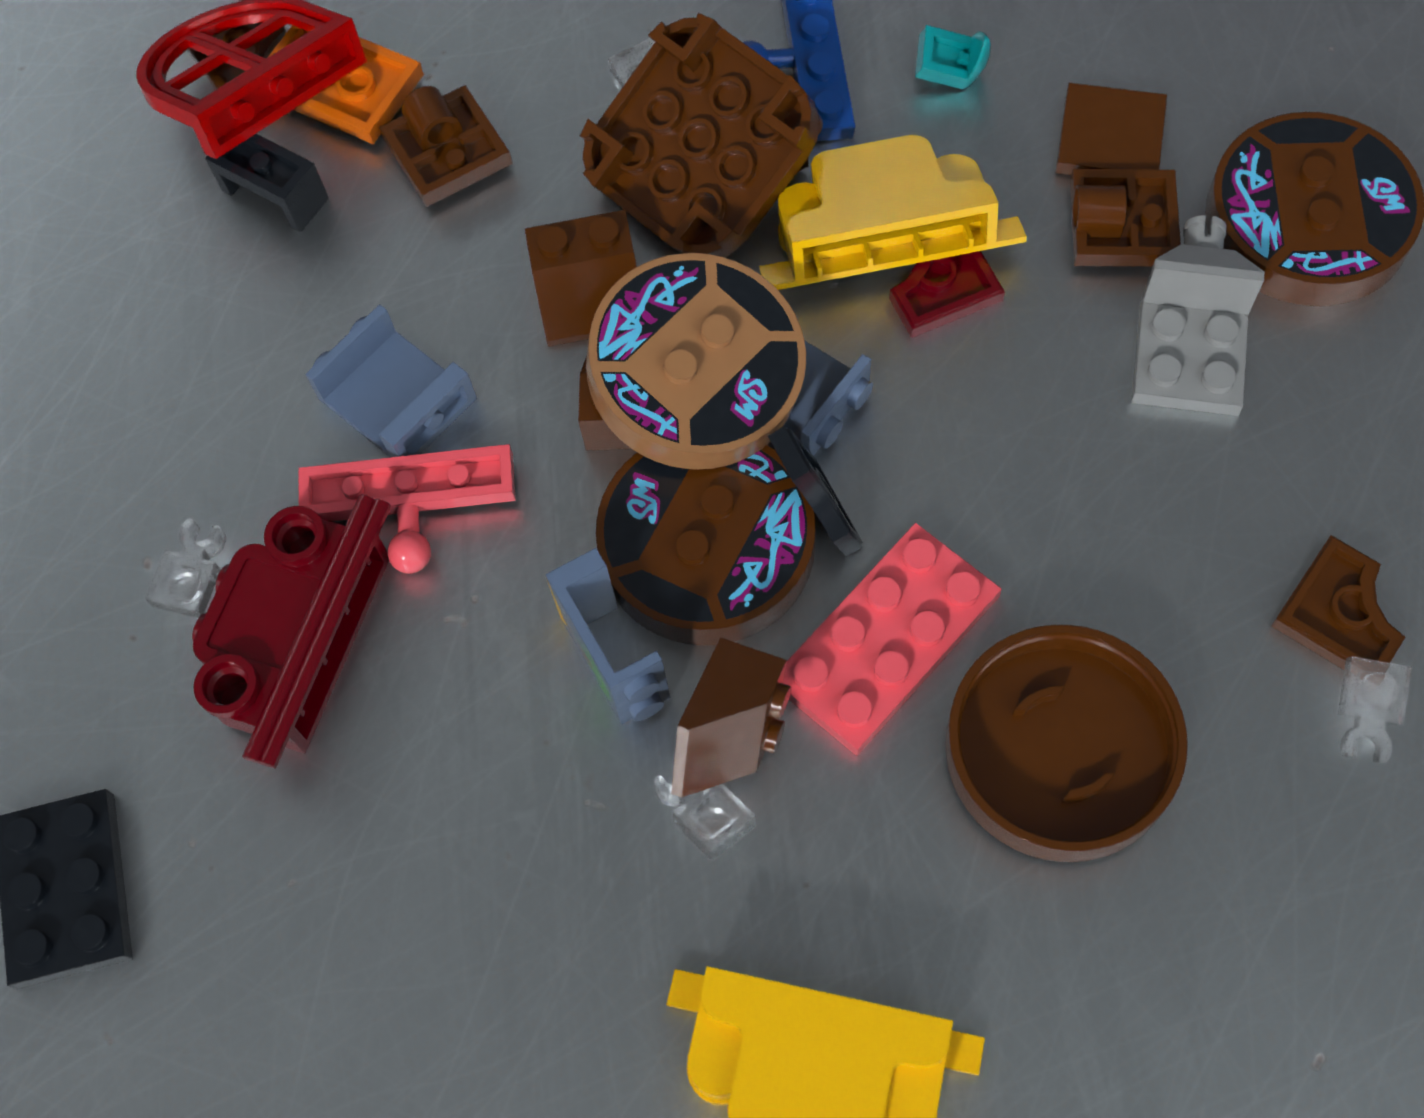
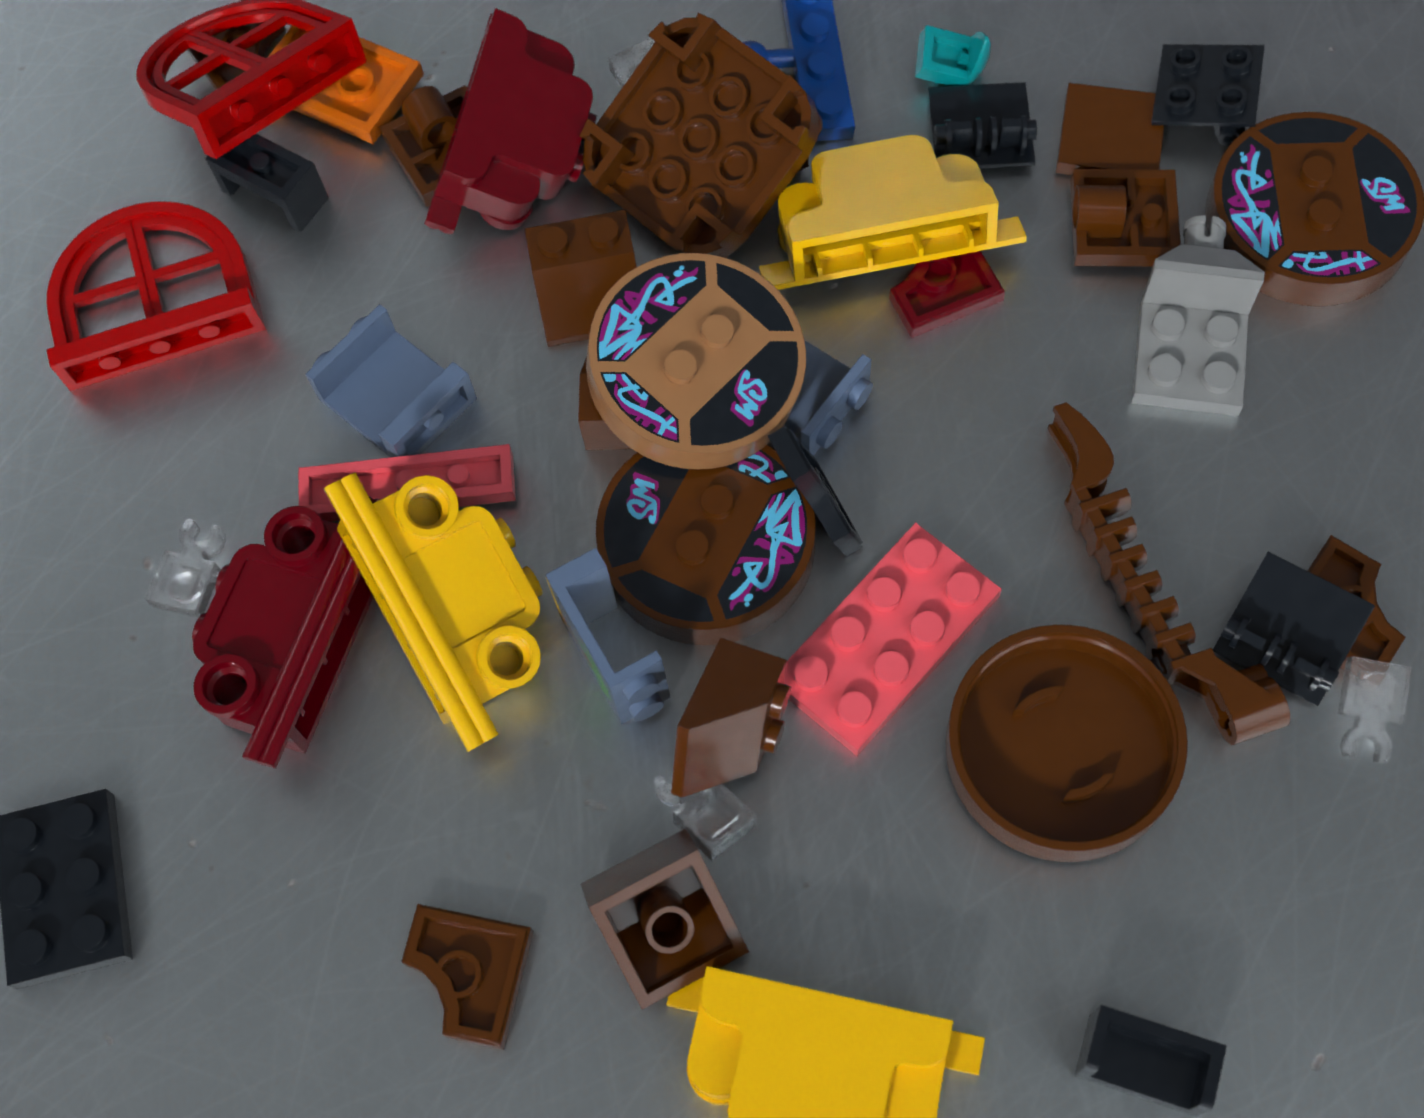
(162, 333): none -> red window
(446, 593): none -> yellow brick
(473, 966): none -> reddish brown tile
(513, 130): none -> dark red brick
(663, 918): none -> slope
(983, 123): none -> black hinge
(1151, 1061): none -> black panel
(1209, 87): none -> black hinge
(1240, 701): none -> reddish brown piece
(1294, 628): none -> black hinge

